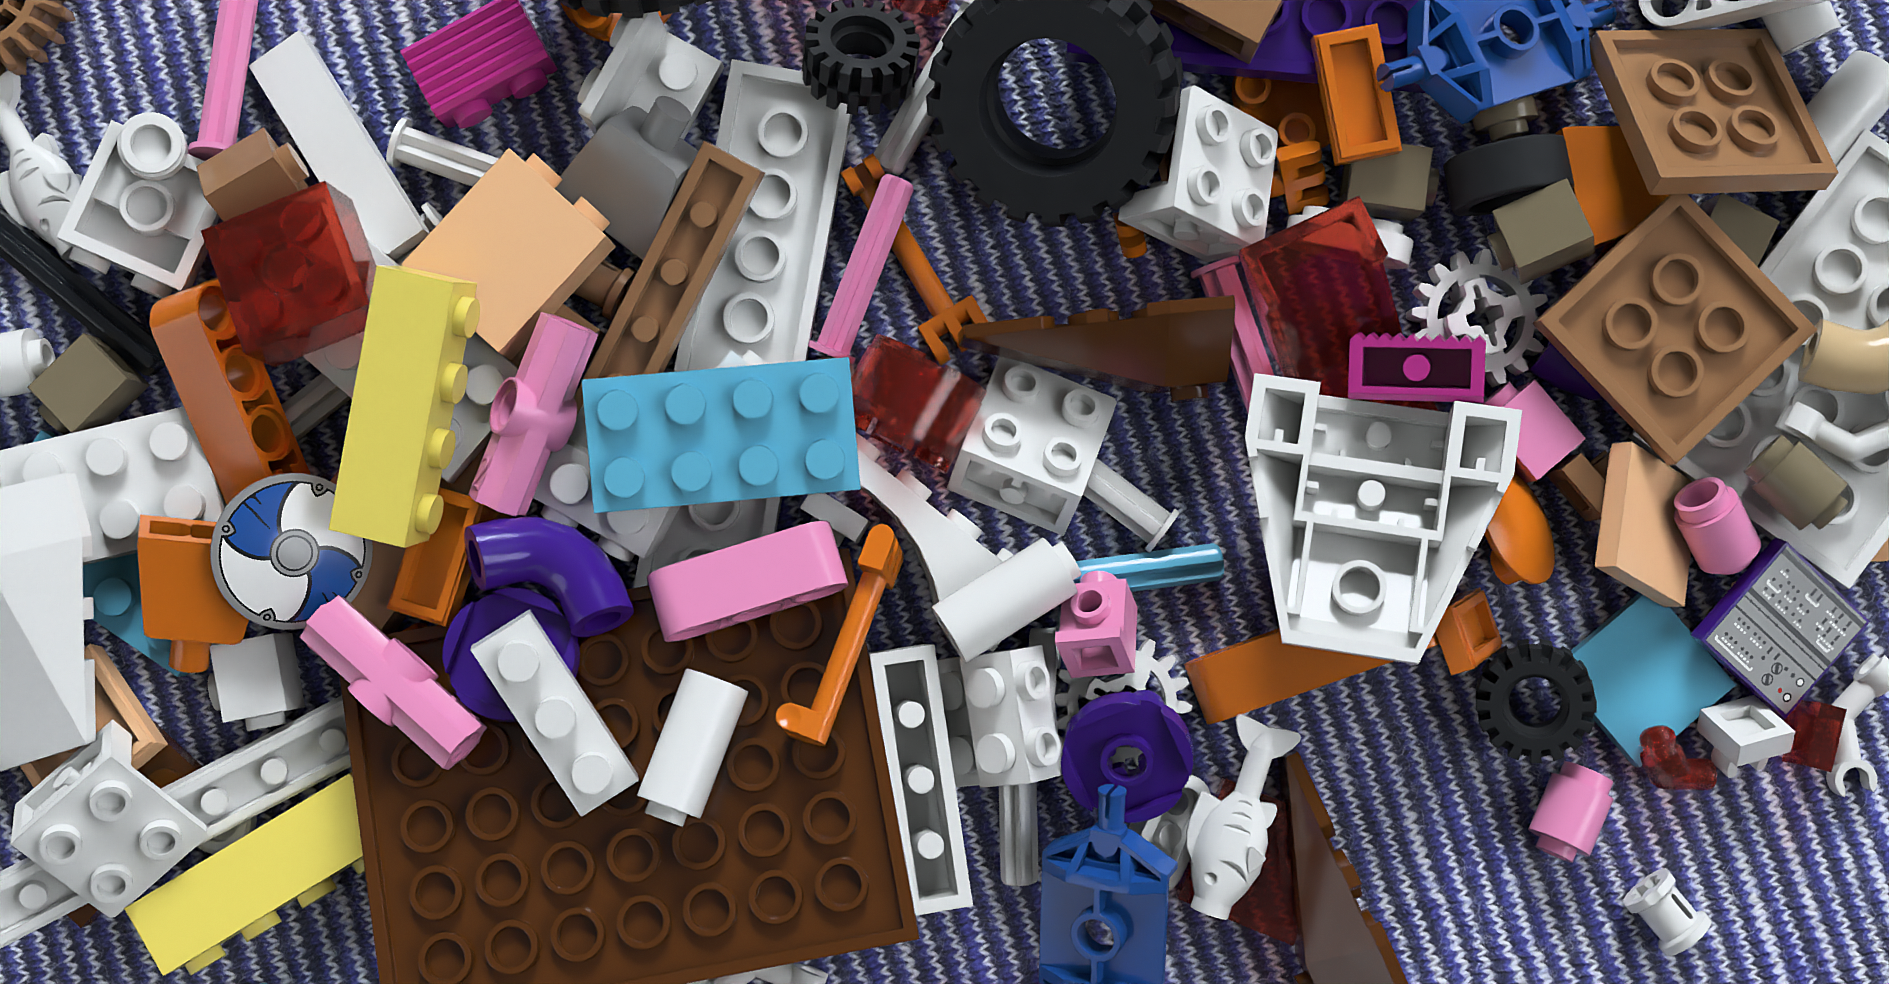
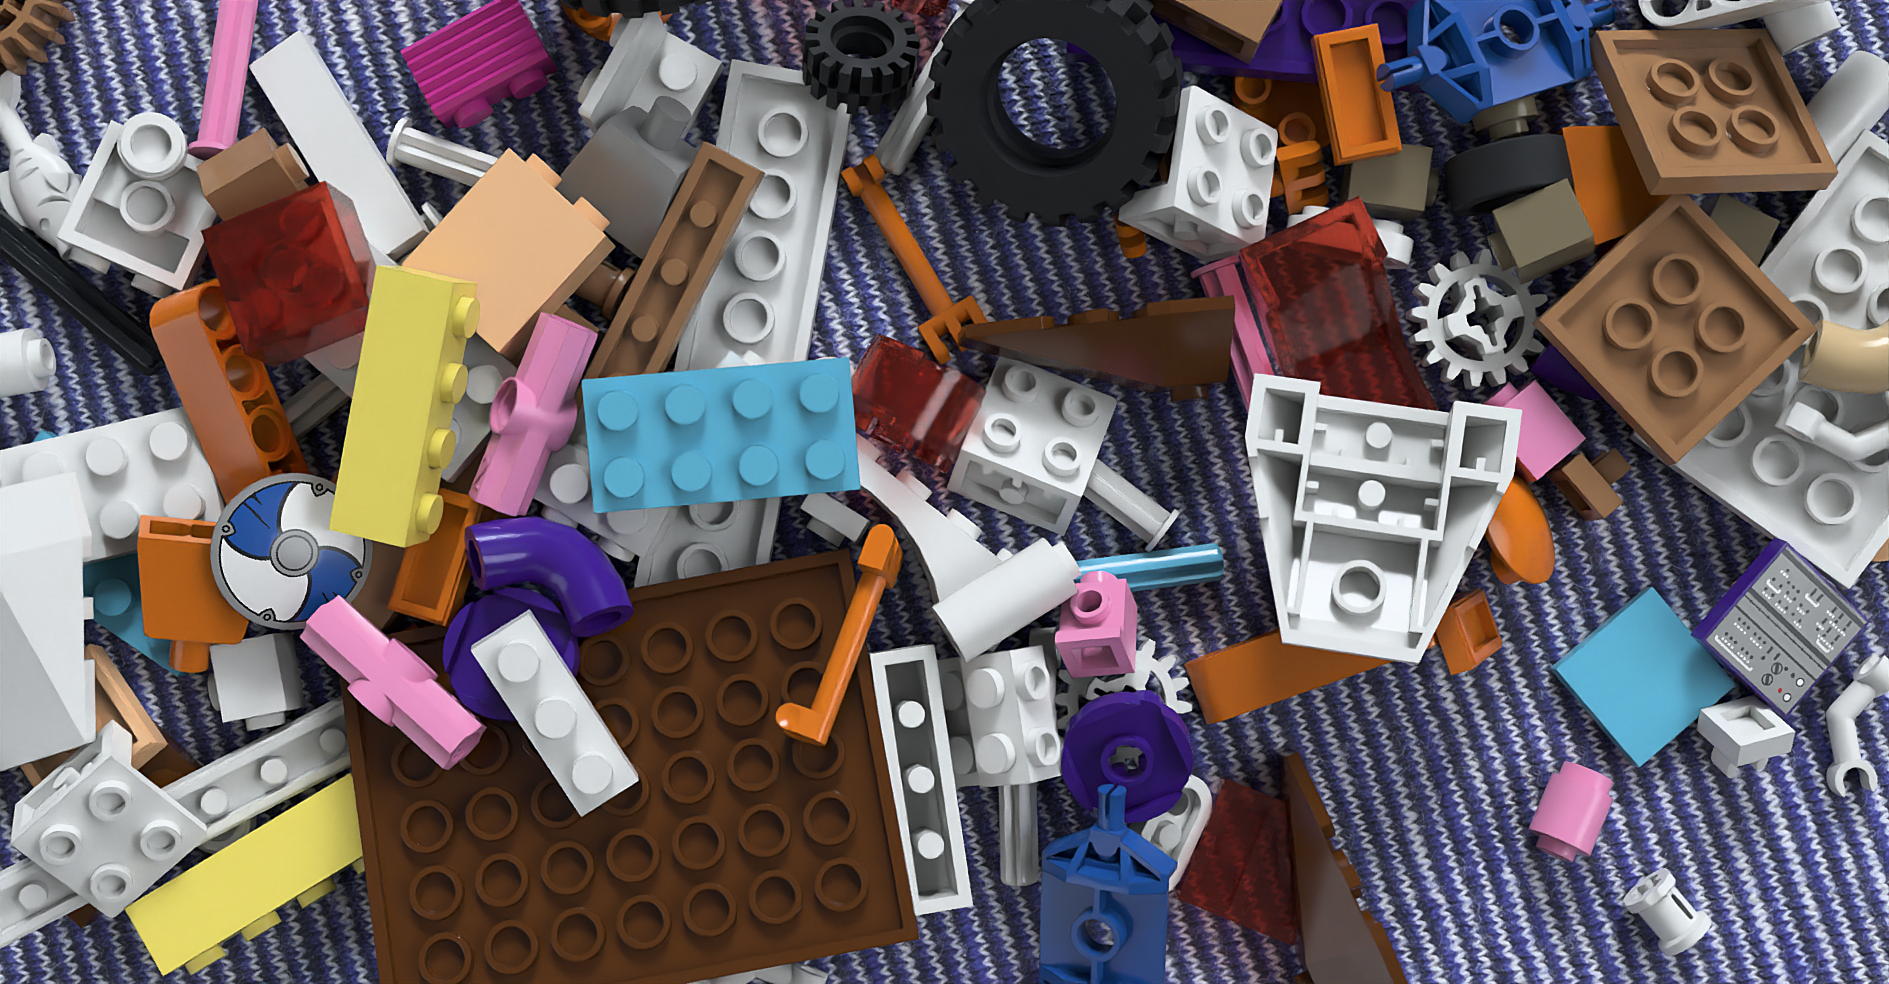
(86, 386): dark tan brick -> none
(691, 747): white brick -> none
(747, 581): bright pink beam -> none
(864, 268): bright pink axle -> none
(1230, 835): white animal -> none
(1417, 368): dark pink brick -> none
(1543, 738): black tyre -> none
(1638, 527): light nougat tile -> none
(1667, 763): clear red arm -> none
(1716, 526): bright pink brick -> none
(1797, 483): dark tan brick -> none
(1816, 735): clear red plate -> none

